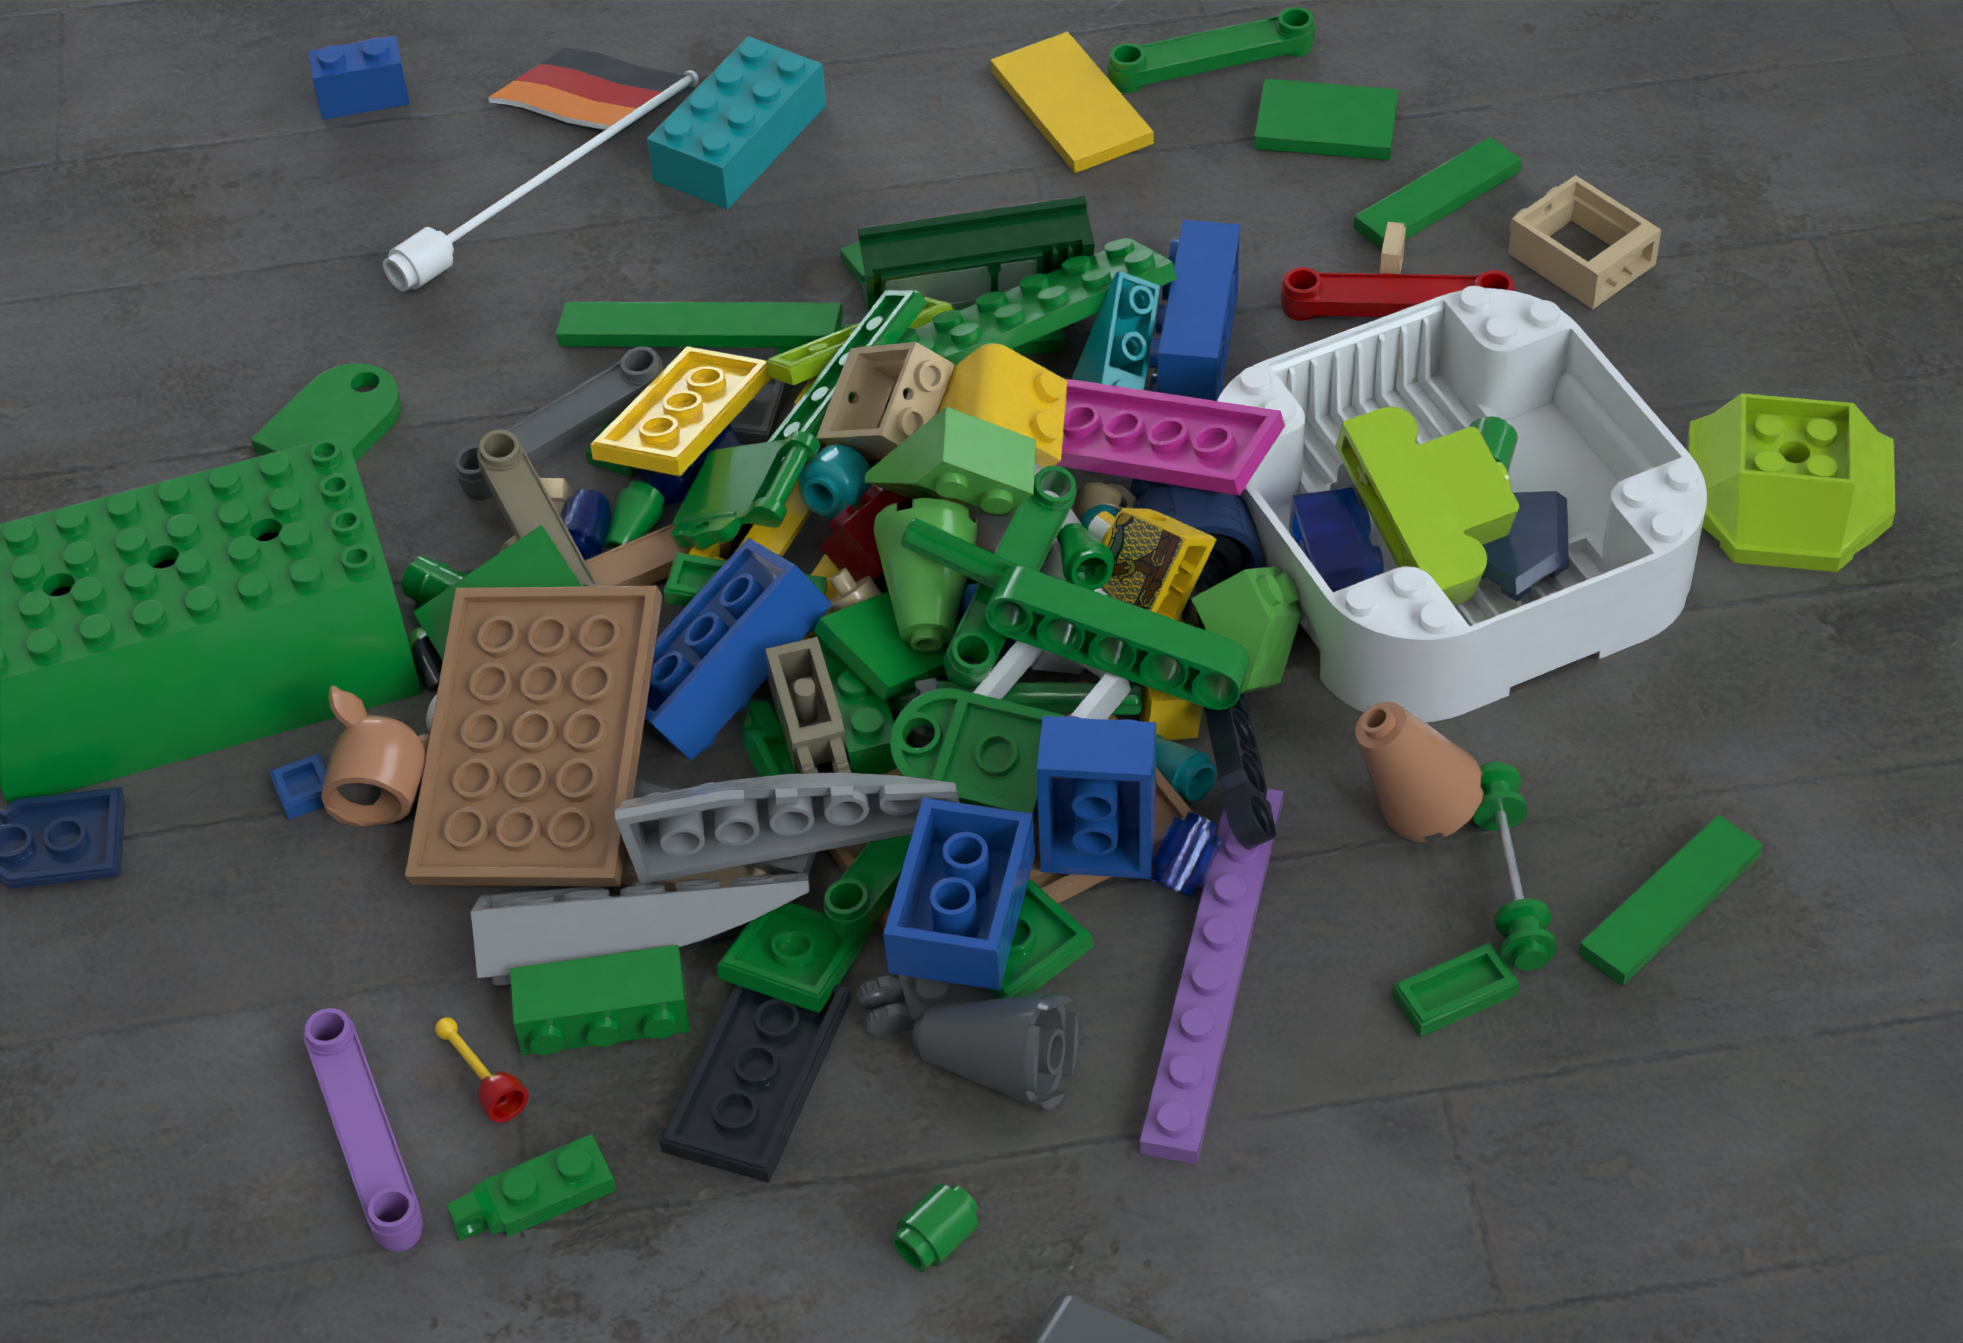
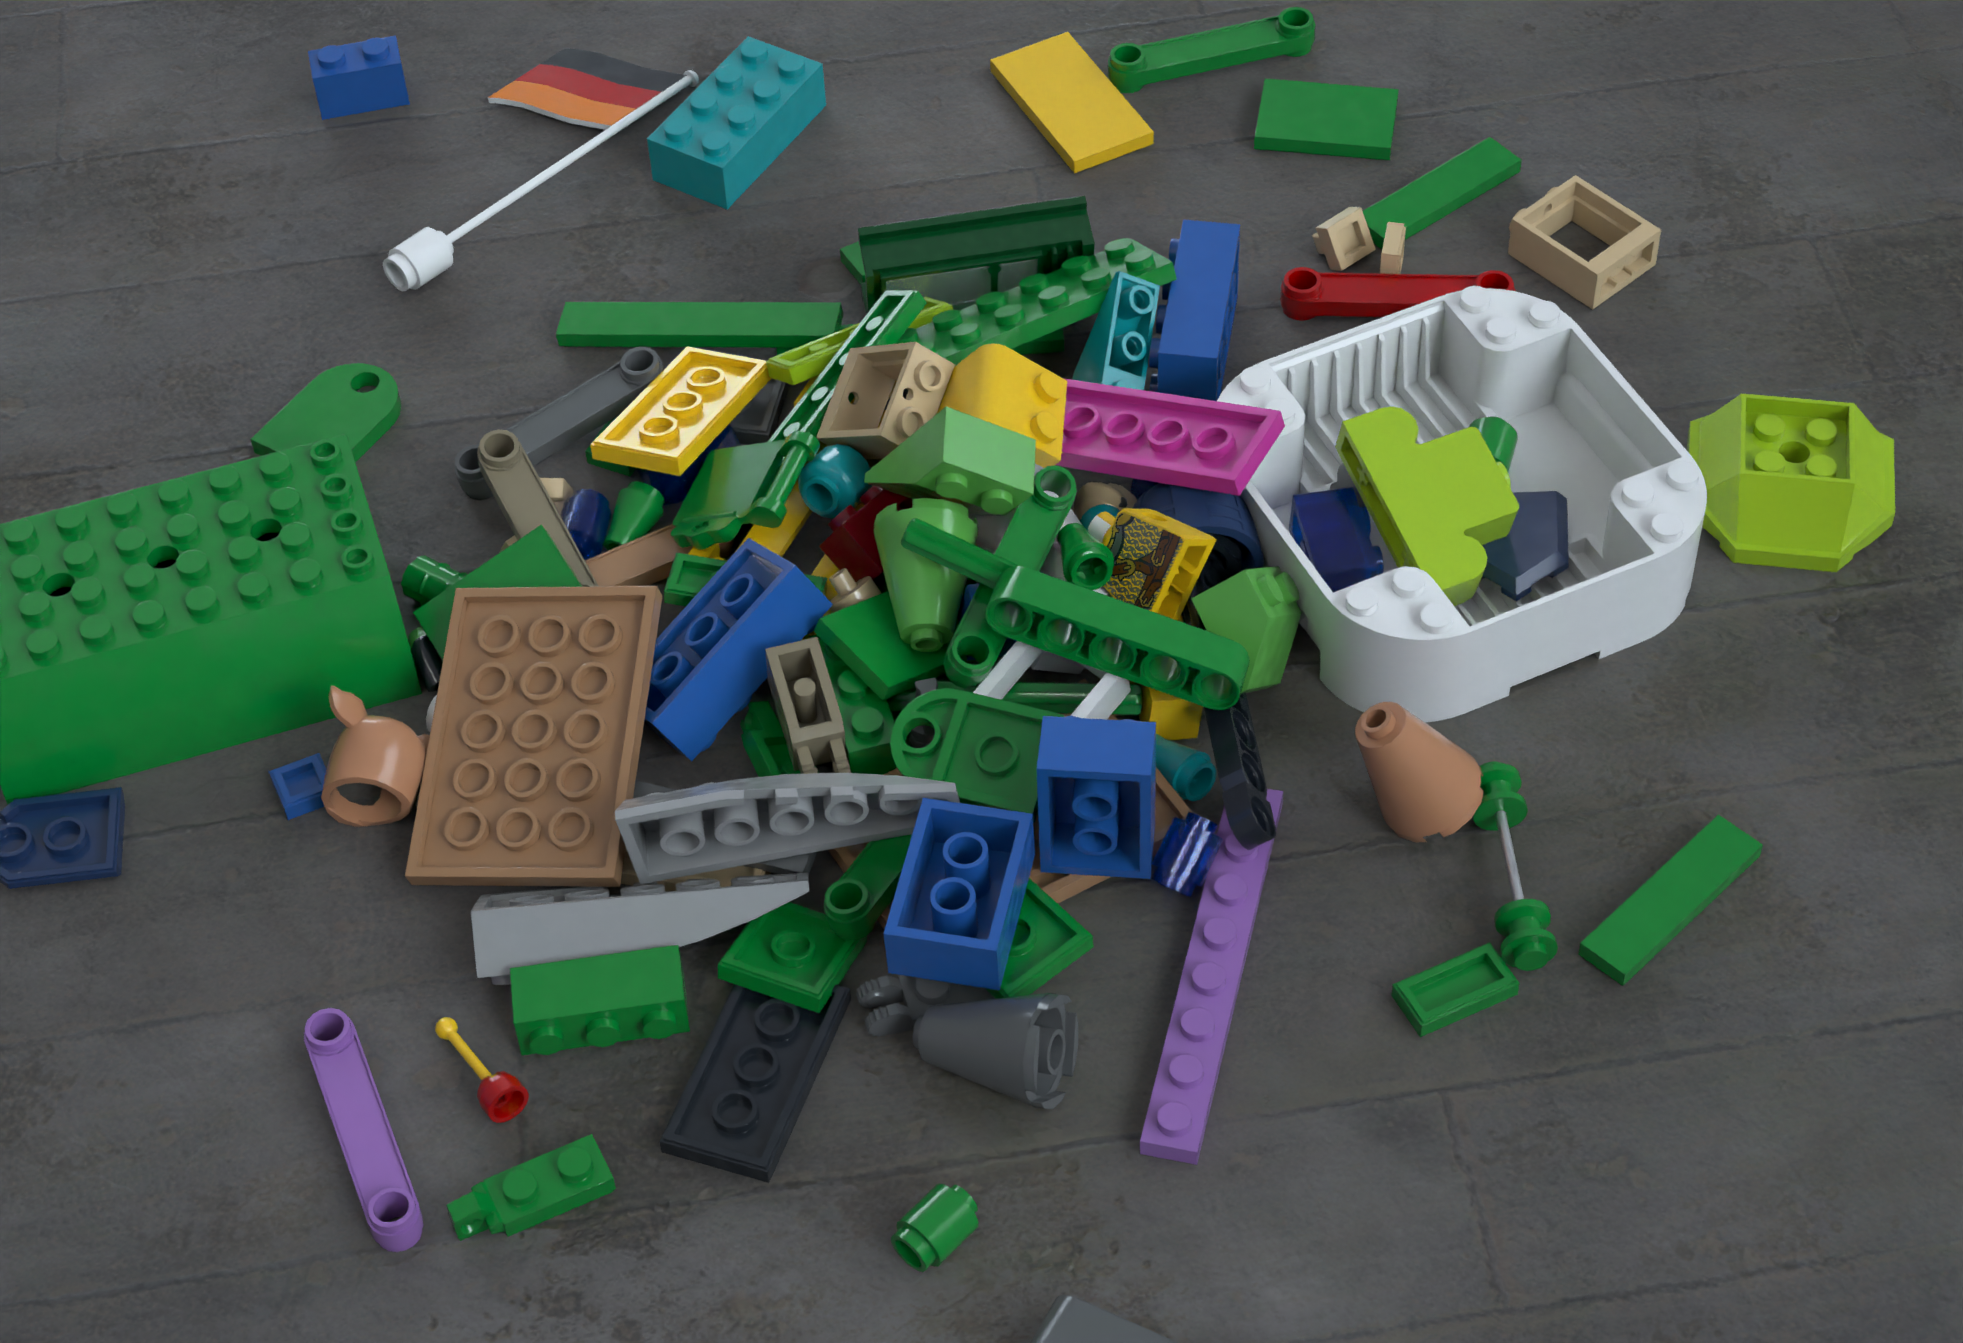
(1344, 238): none -> tan tile

